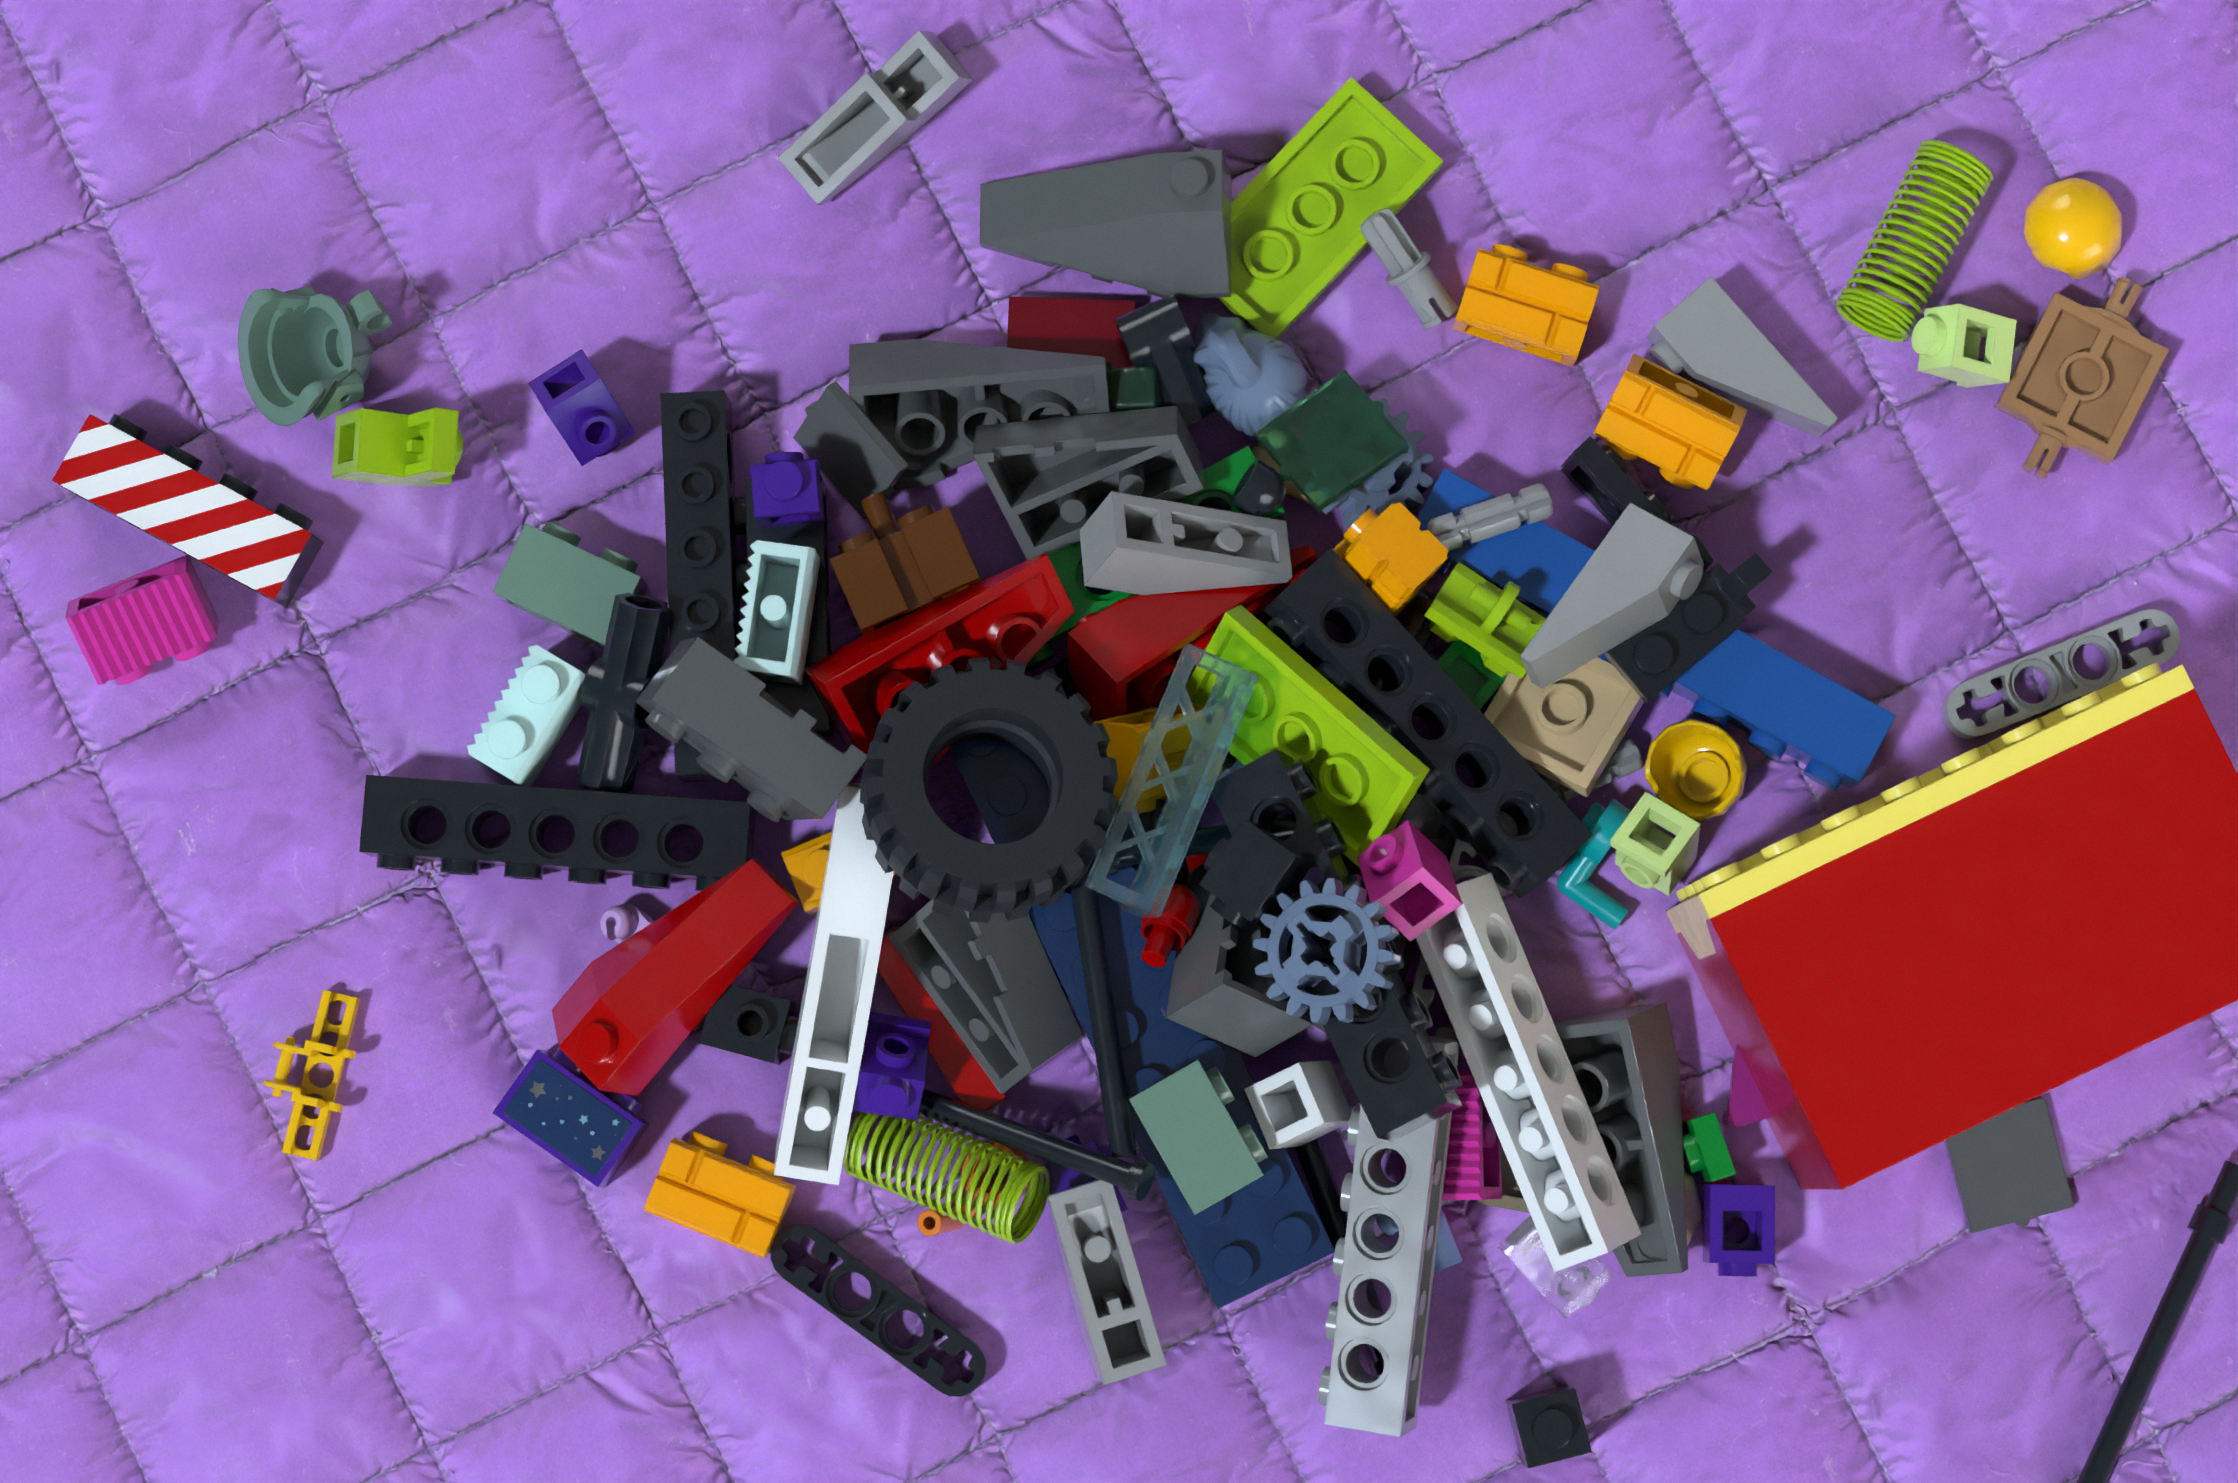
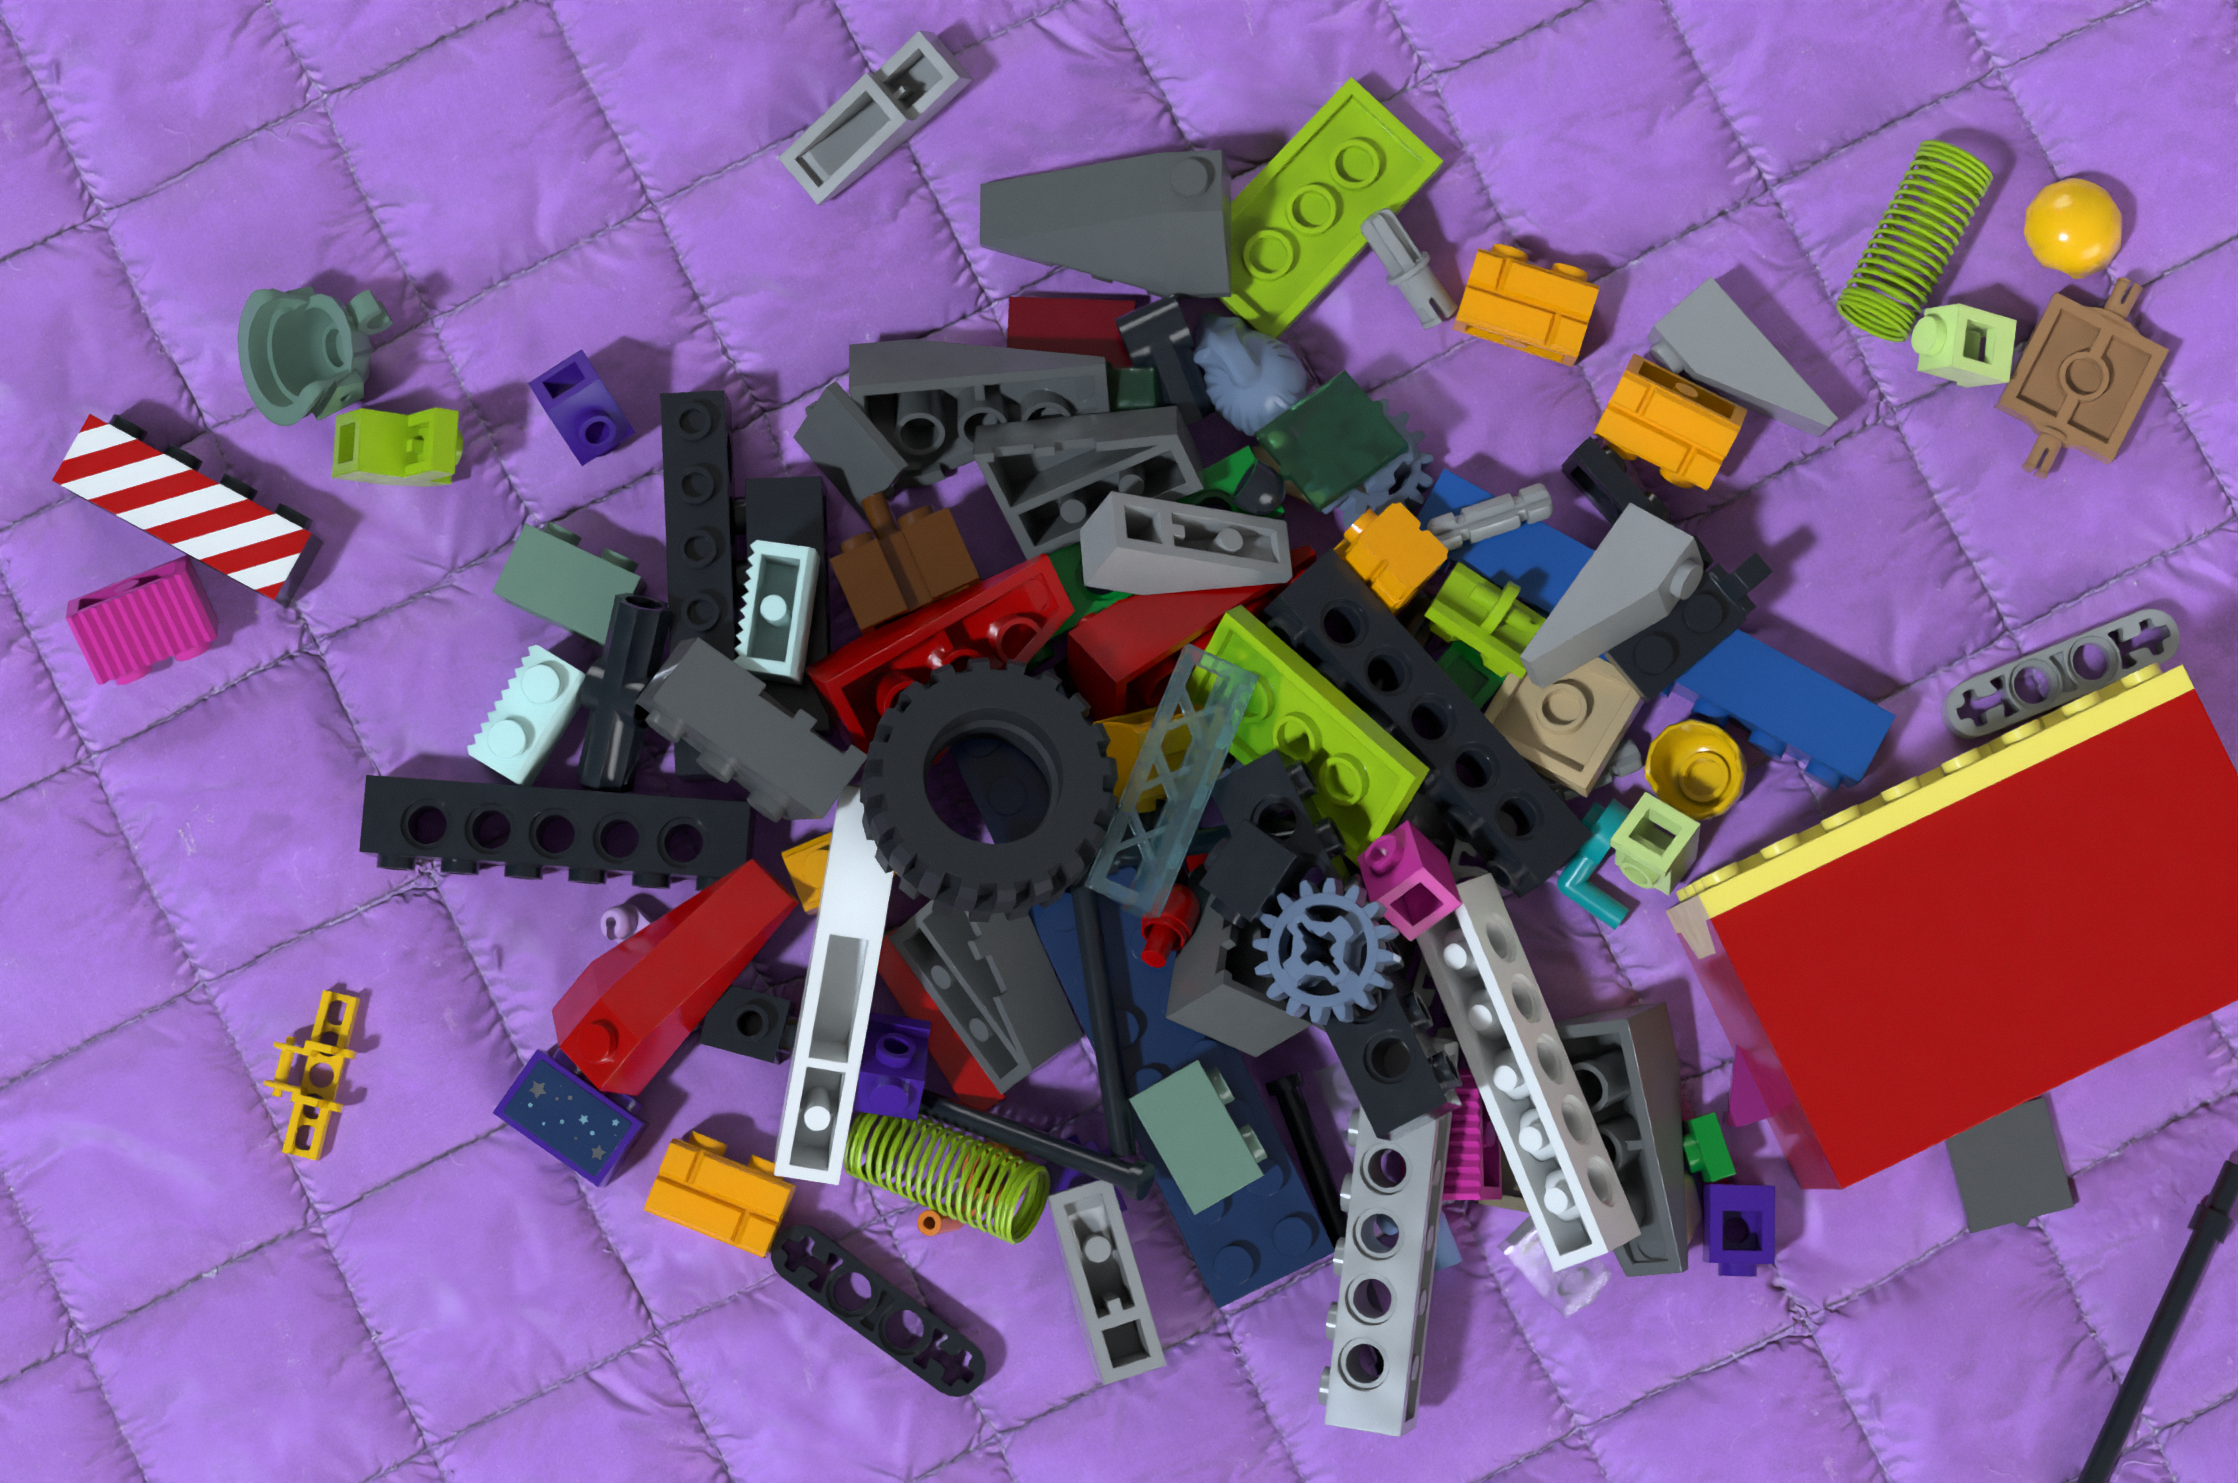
(787, 491): dark purple brick -> none
(1299, 1104): white brick -> none
(1548, 1426): black brick -> none

